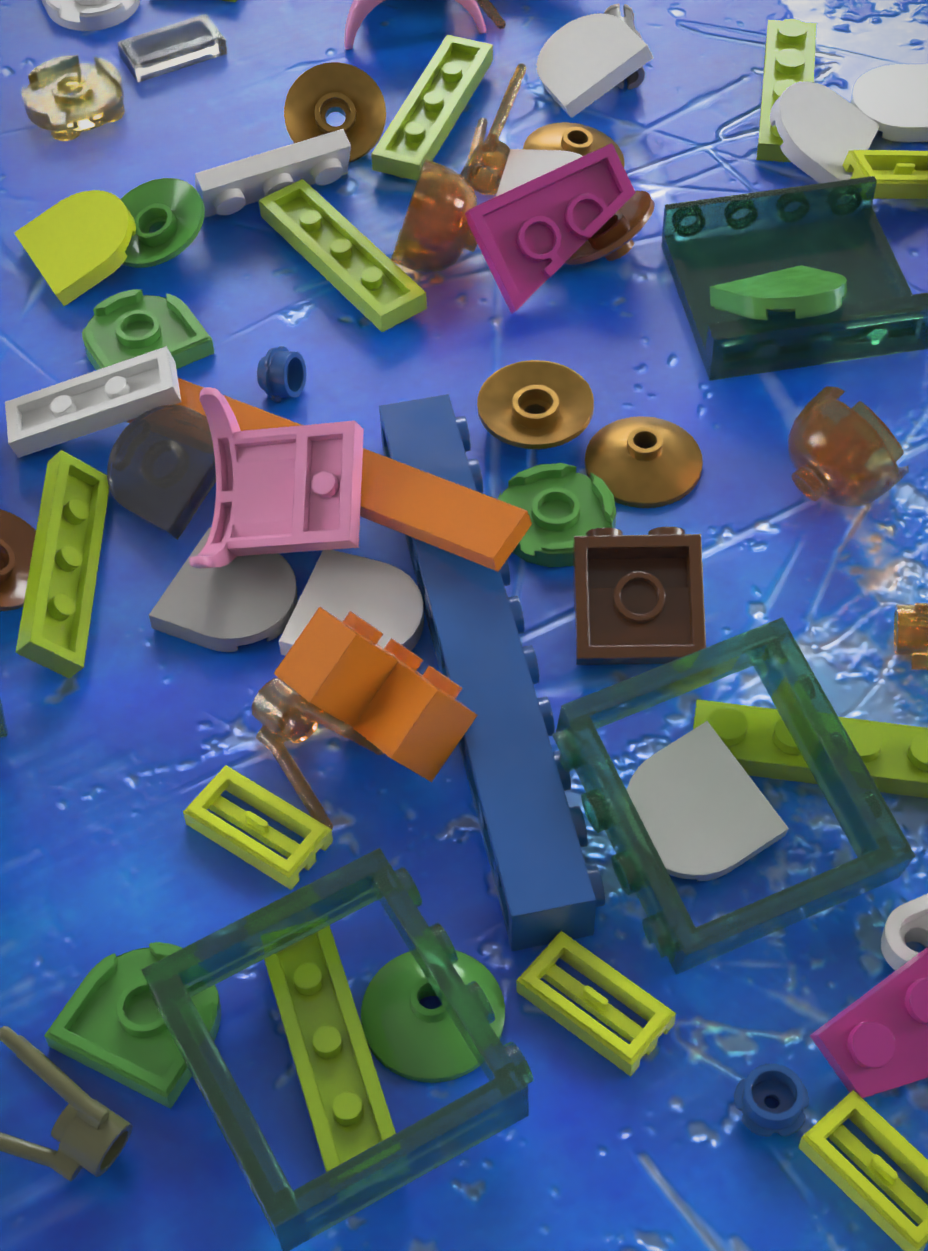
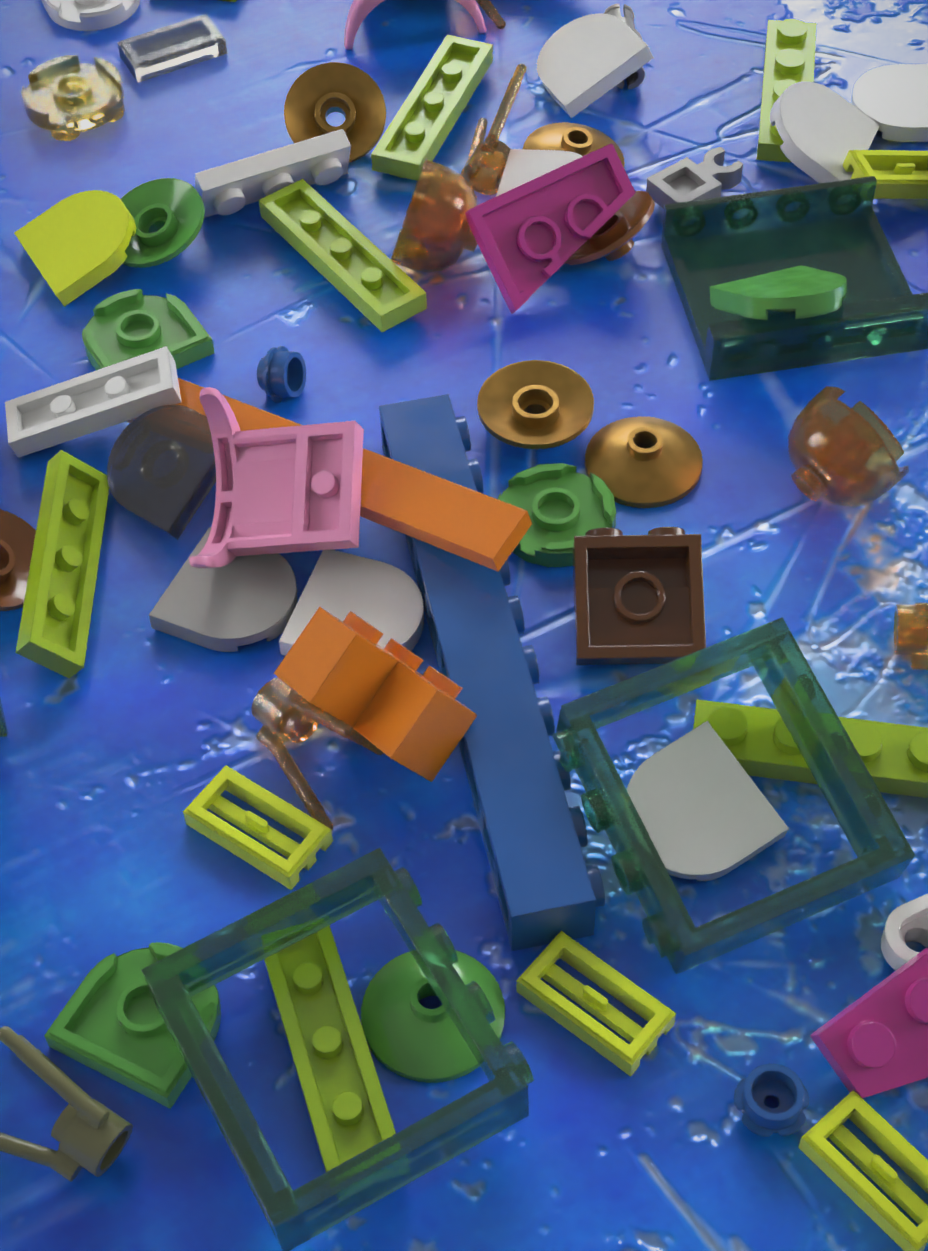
(694, 181): none -> light grey plate

